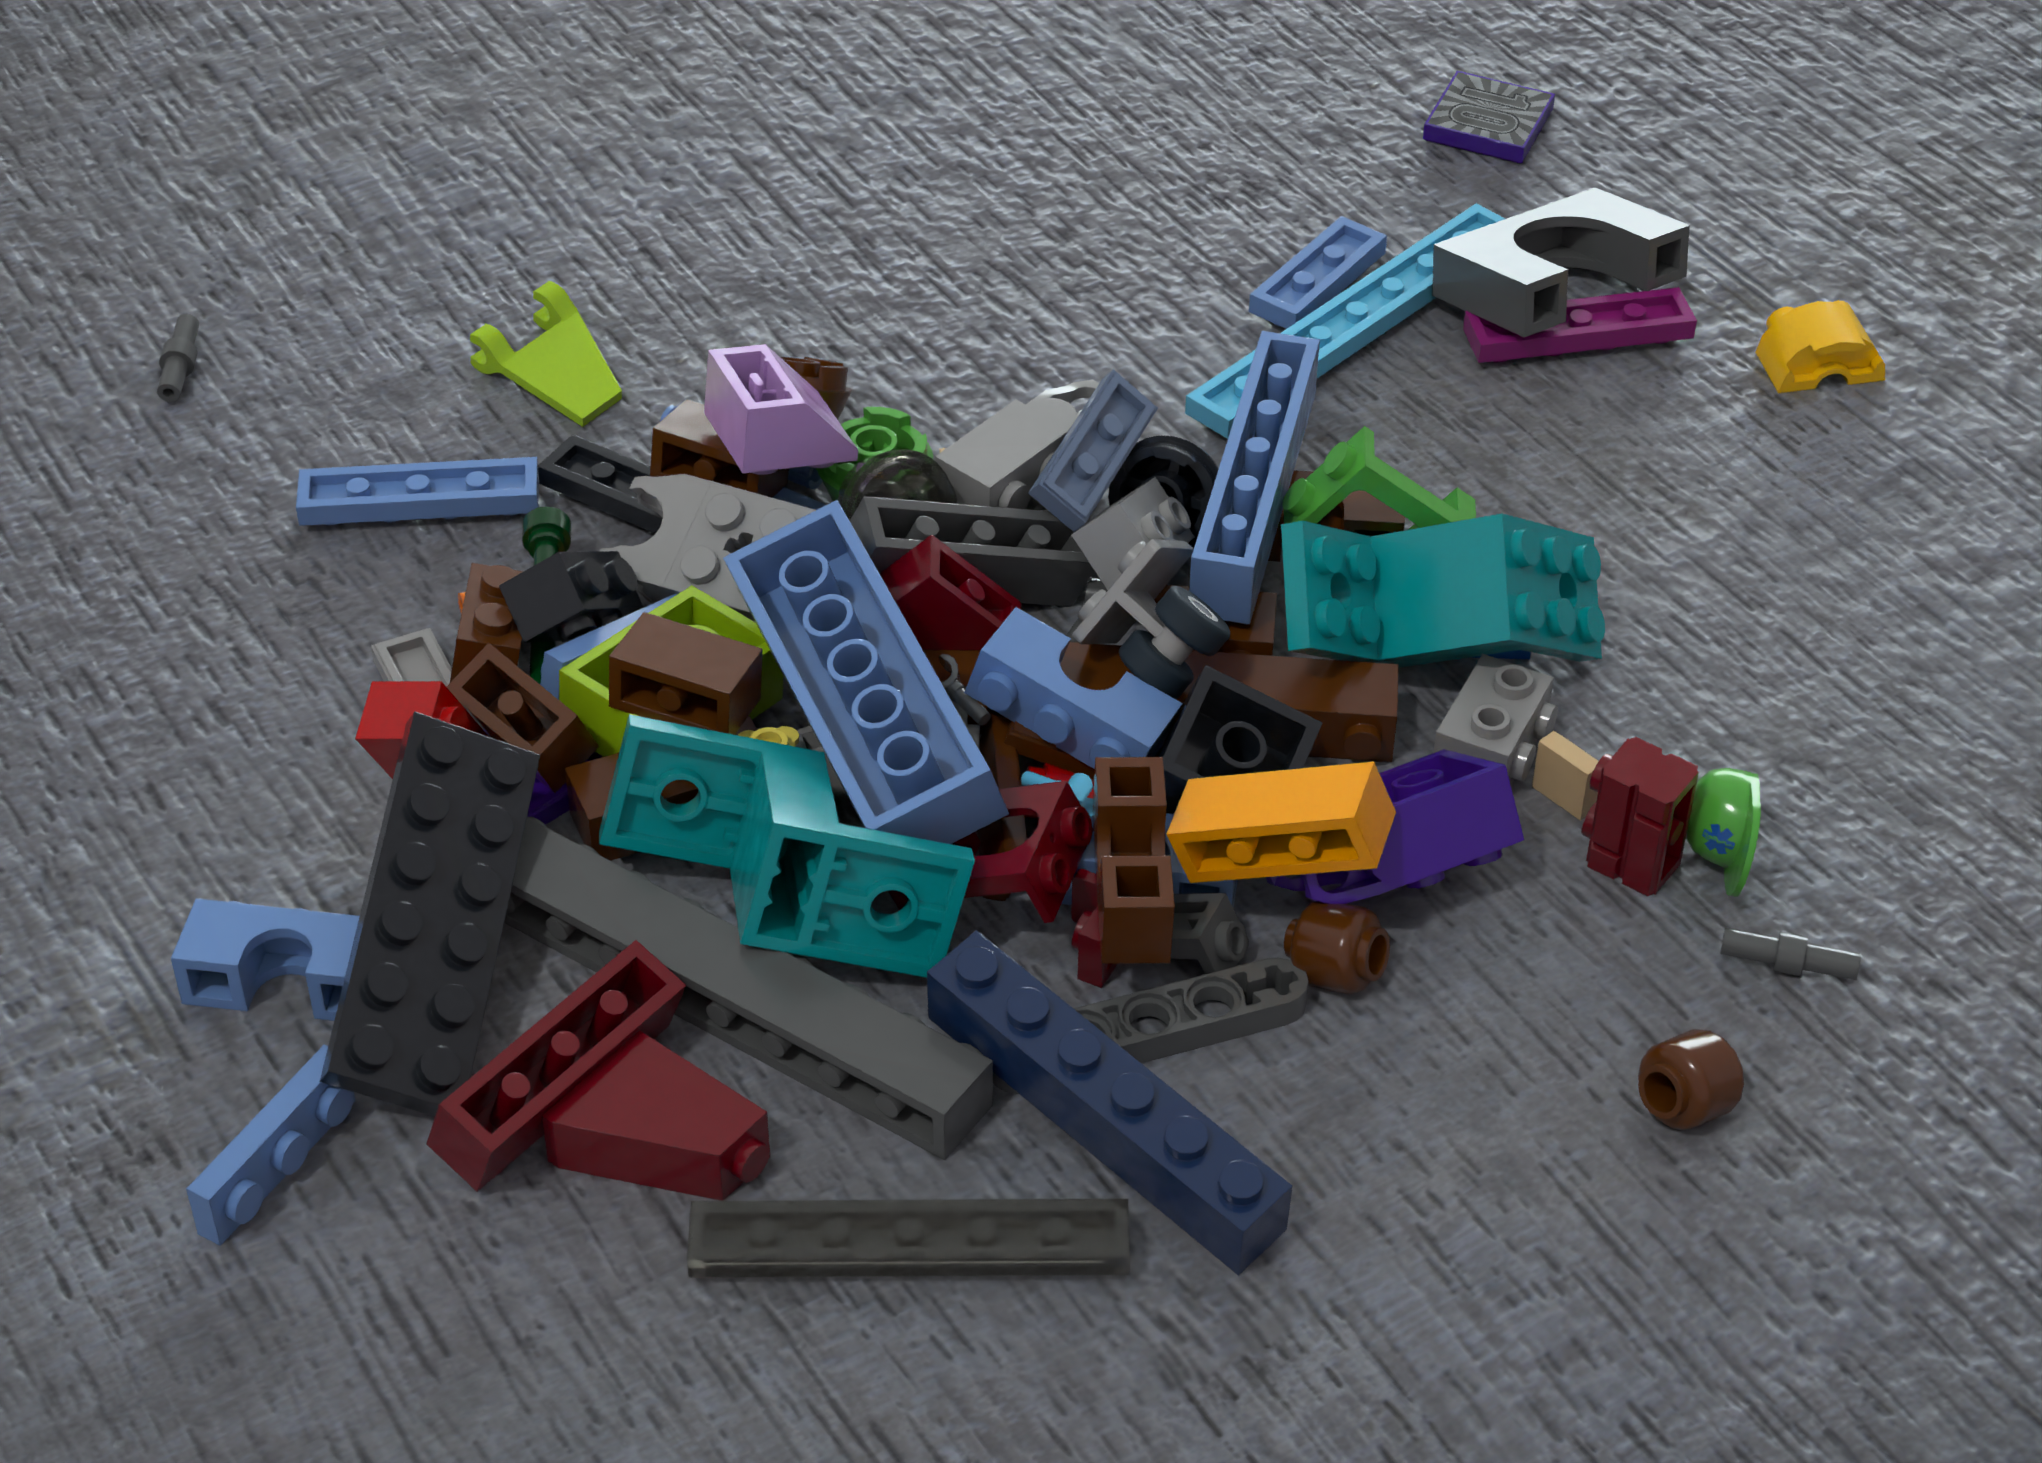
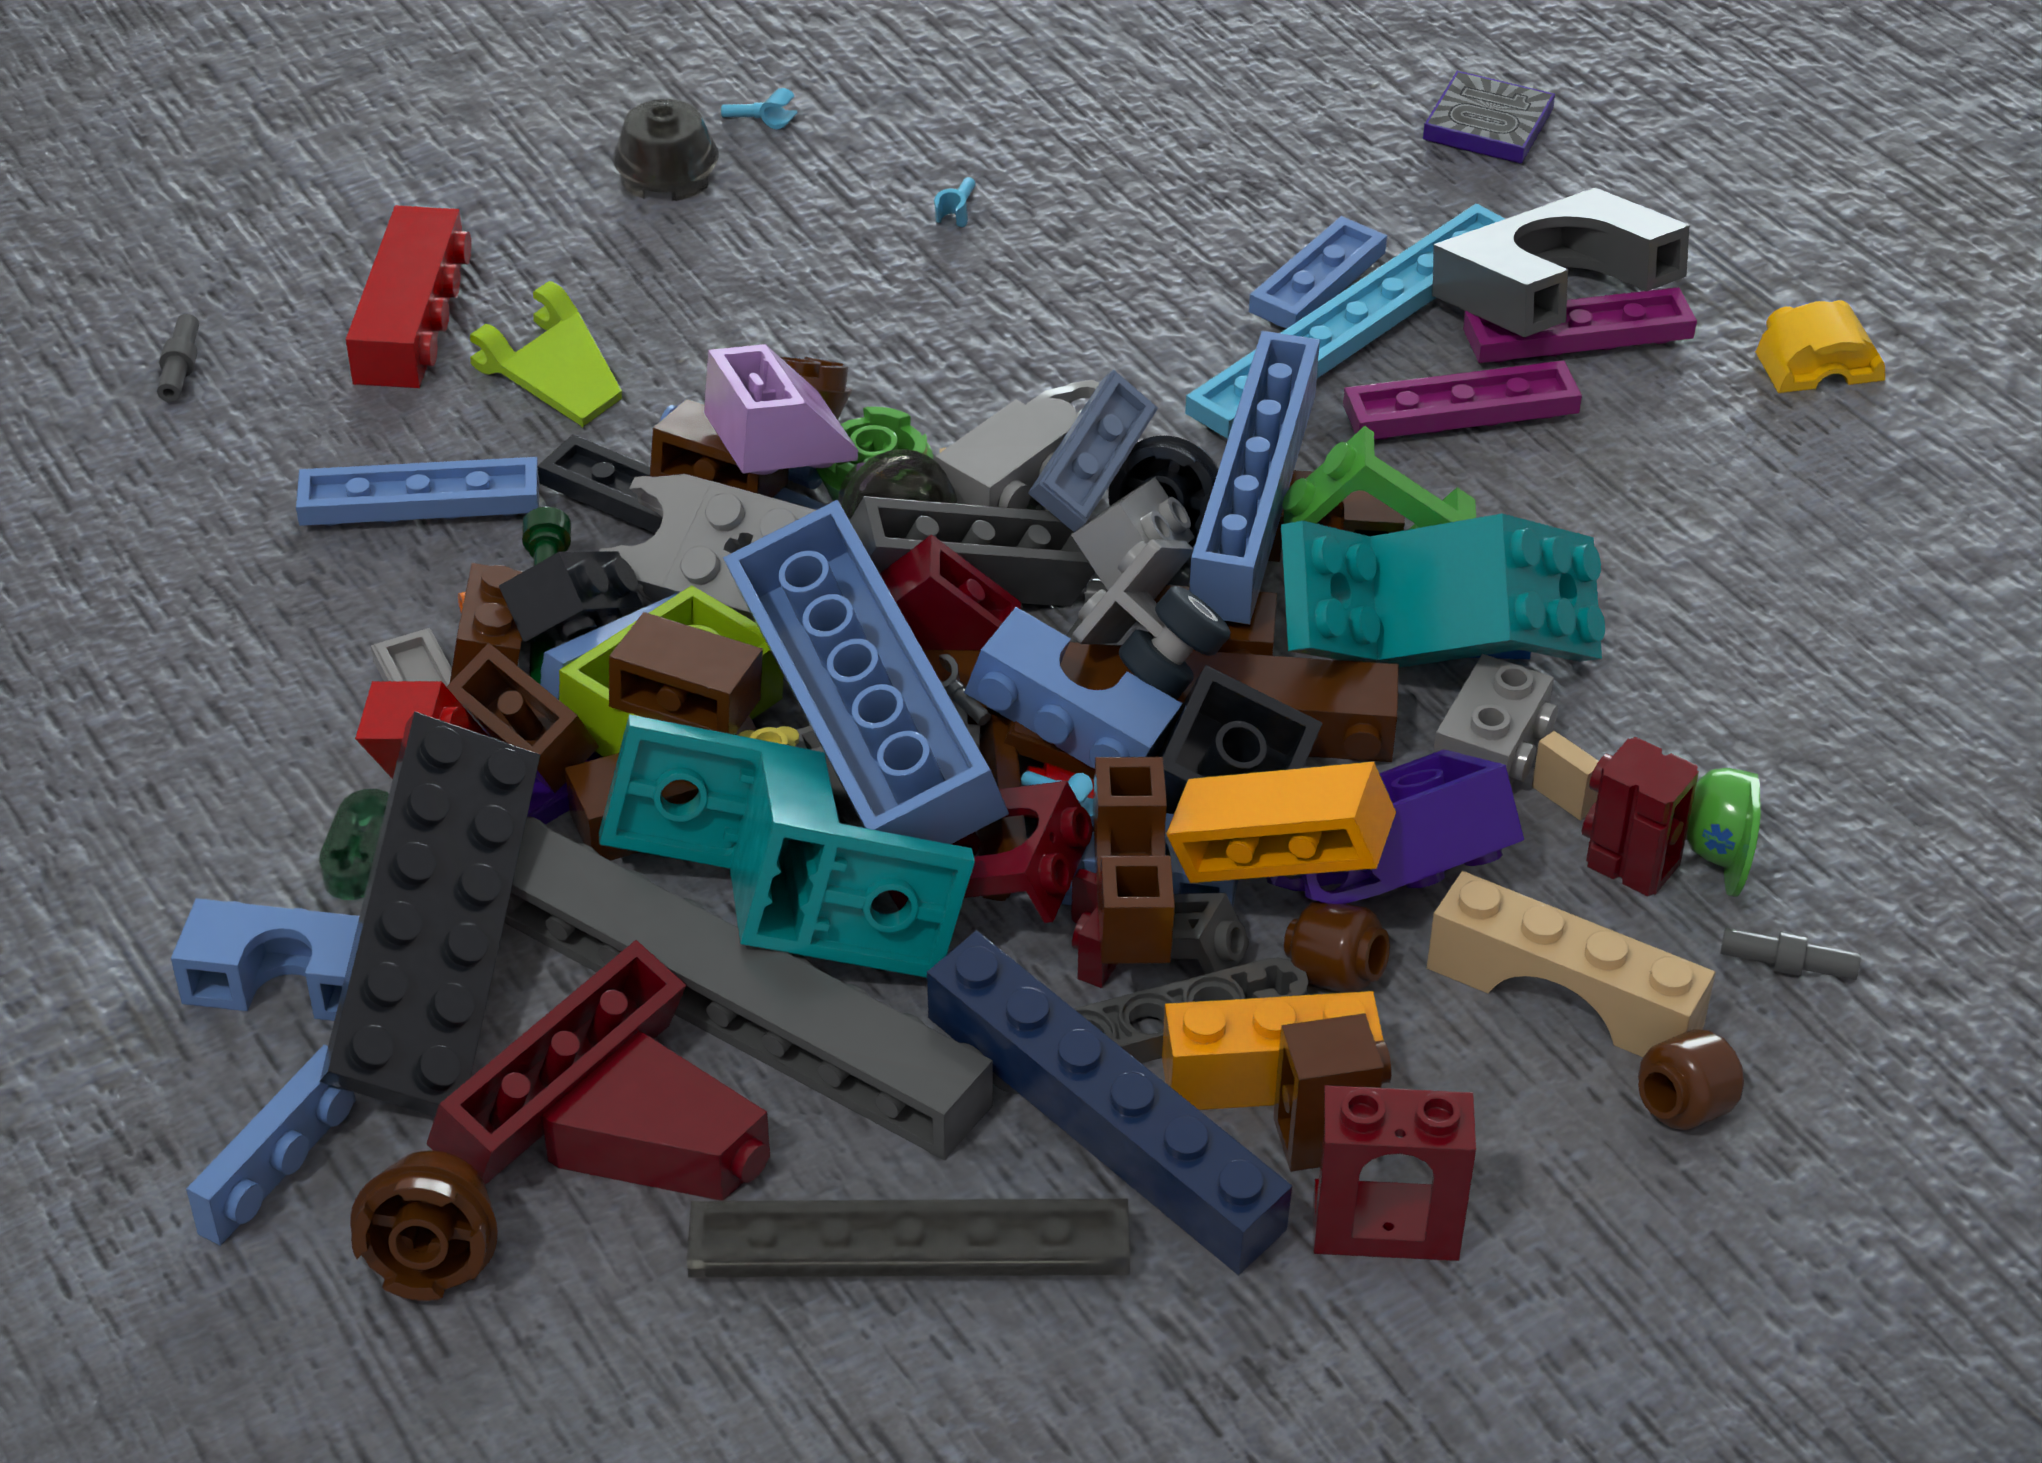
(347, 841): none -> clear green beam
(407, 297): none -> red brick
(424, 1225): none -> reddish brown cone
(665, 150): none -> clear smoke cone
(769, 111): none -> medium azure hand
(954, 202): none -> medium azure hand
(1229, 1049): none -> light orange brick
(1317, 1055): none -> reddish brown brick
(1394, 1216): none -> dark red panel
(1463, 400): none -> magenta plate
(1498, 934): none -> tan arch

